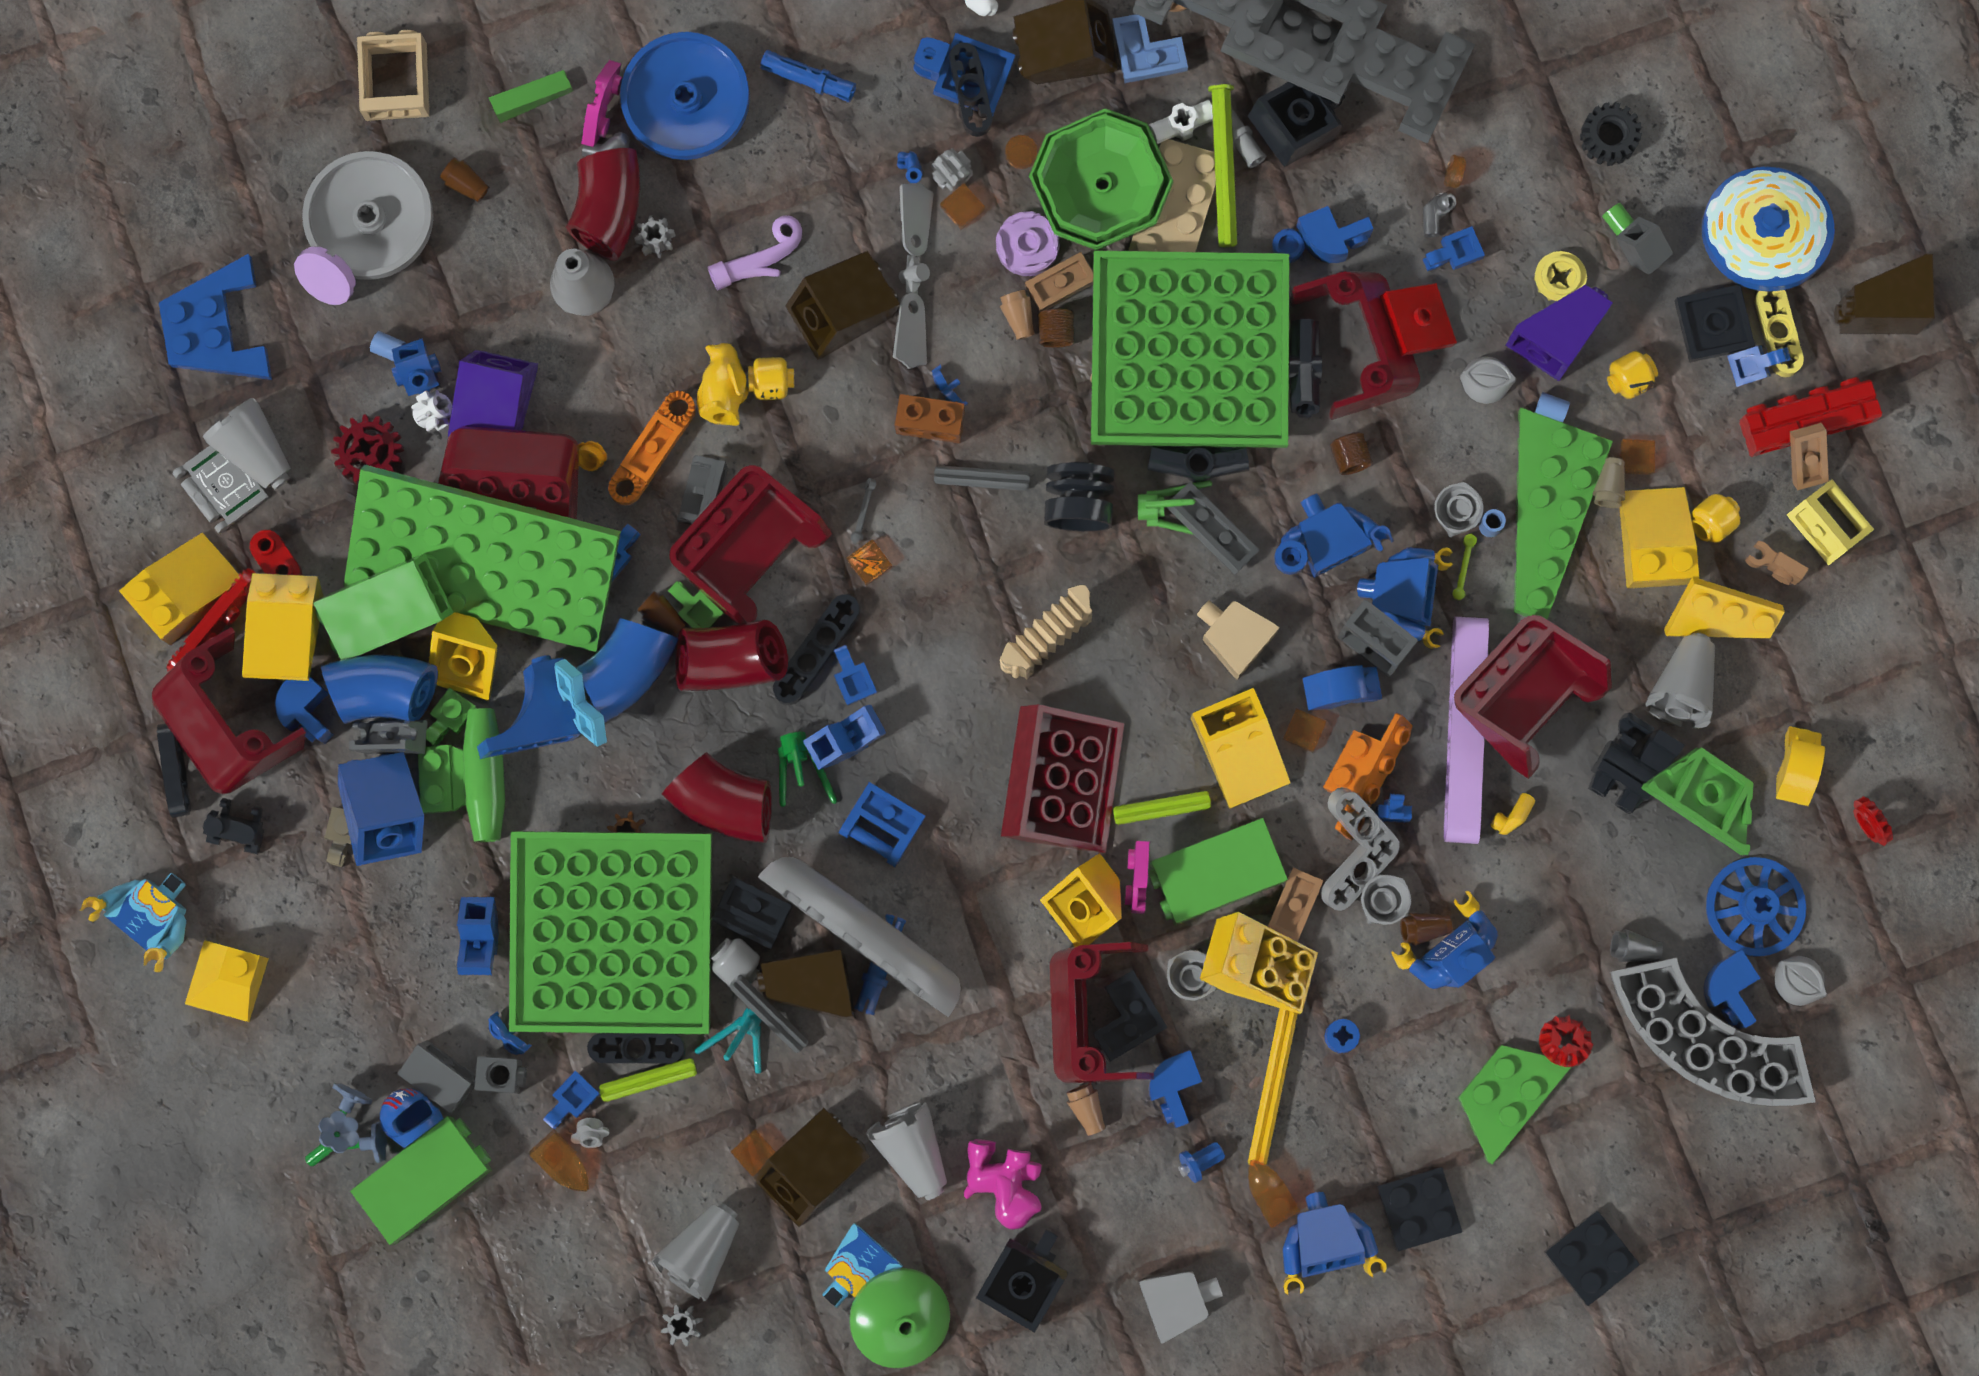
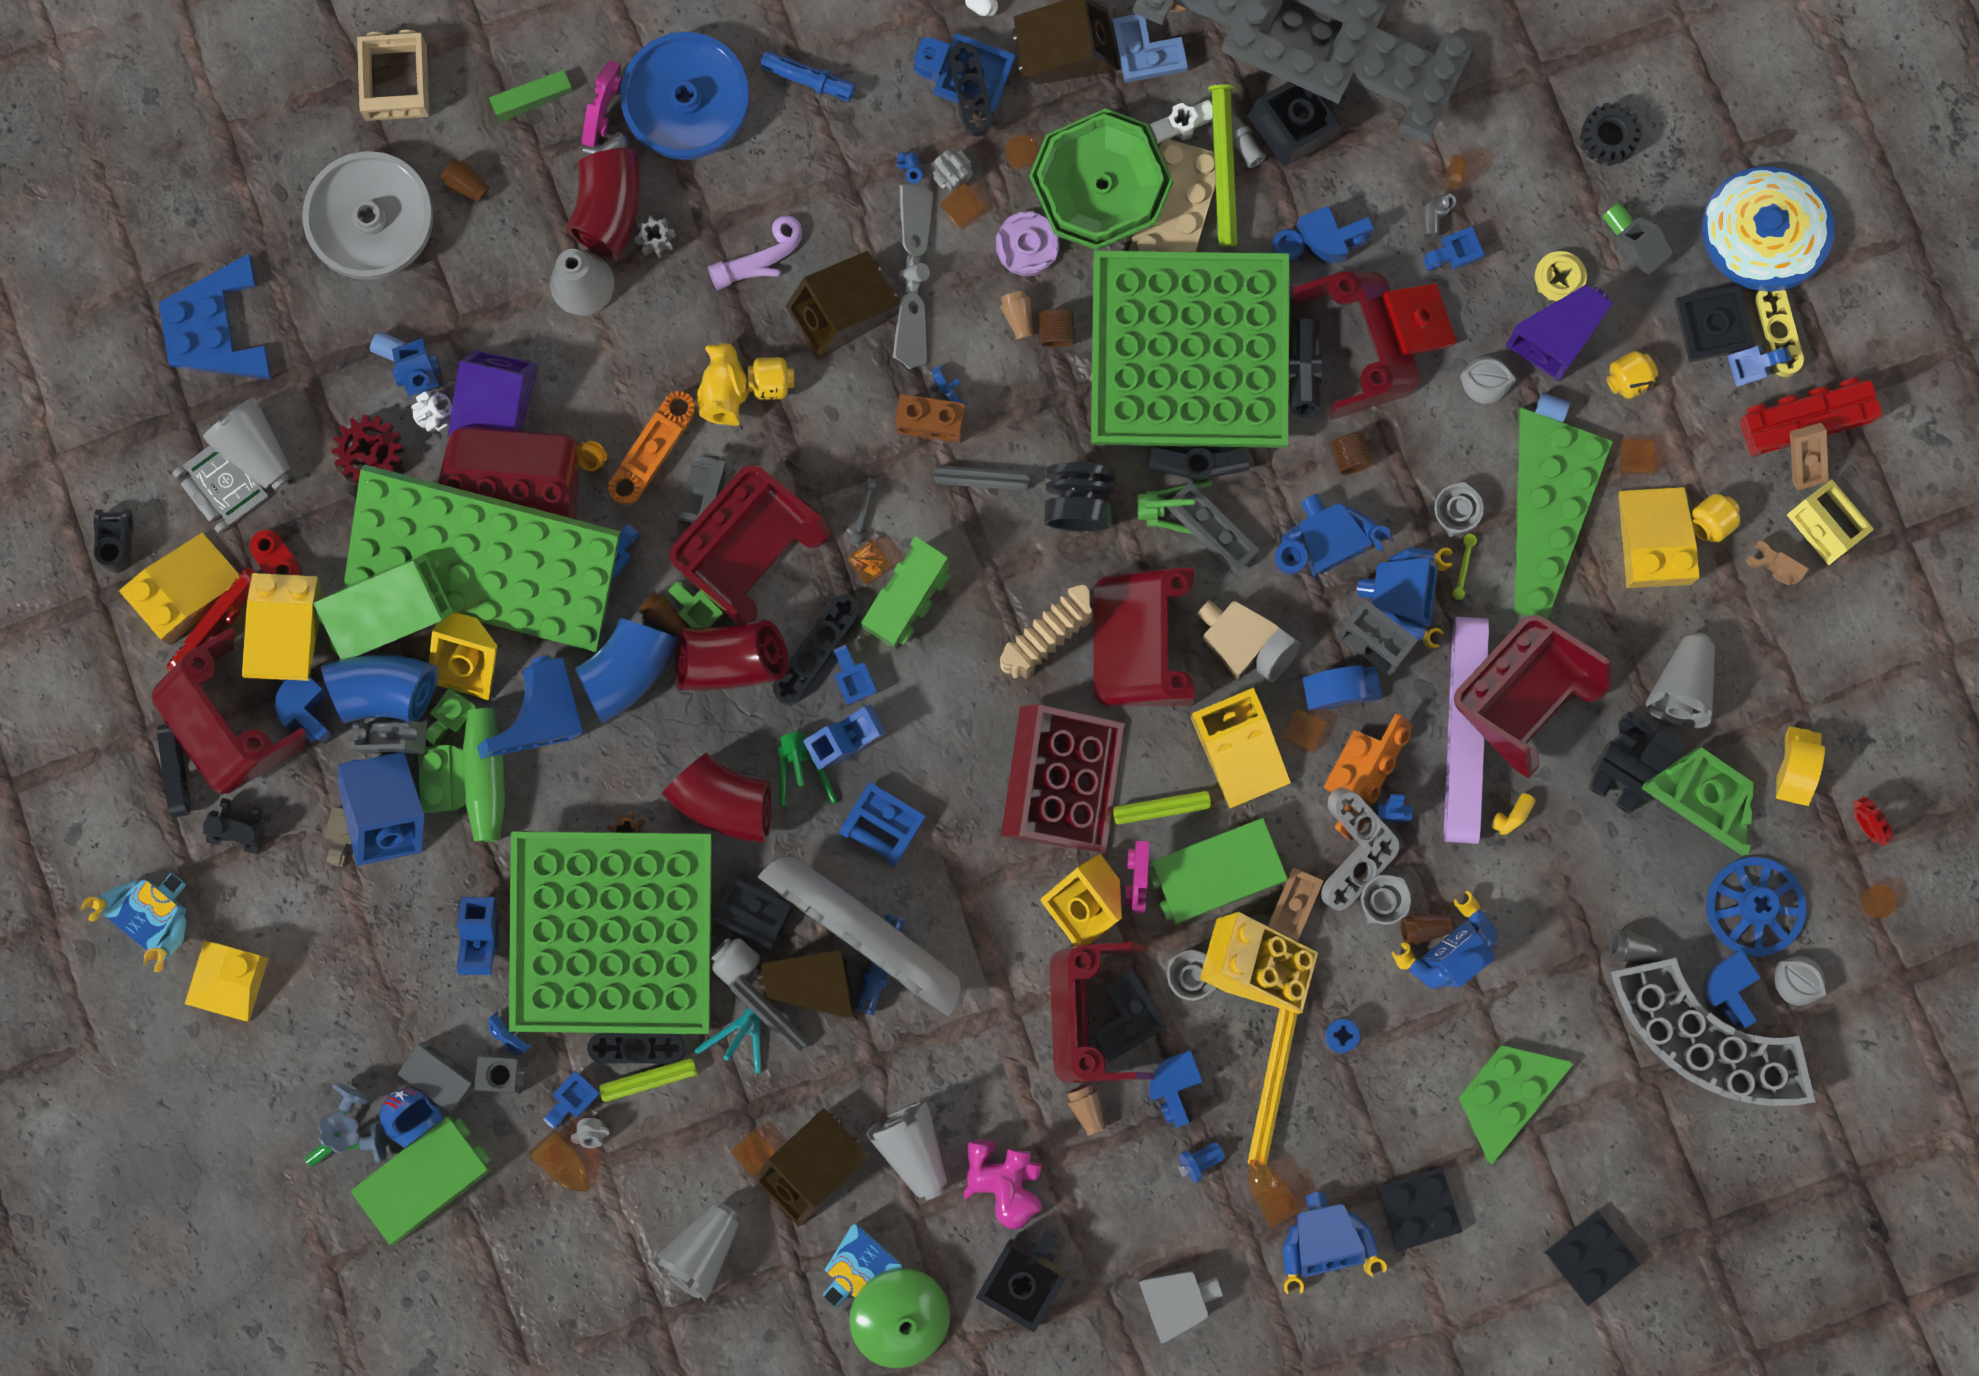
(112, 532): none -> black piece
(325, 276): lavender tile -> none
(571, 688): medium azure tile -> none
(672, 1328): light grey gear -> none
(907, 594): none -> bright green wedge
(1060, 282): medium nougat plate -> none
(1133, 639): none -> dark red windscreen
(1277, 655): none -> light grey hat
(1494, 514): medium blue hinge -> none
(1568, 1055): red gear -> none
(1610, 484): dark tan cone -> none
(1722, 613): yellow wing -> none
(1878, 901): none -> clear orange tile
(1890, 302): dark brown slope -> none

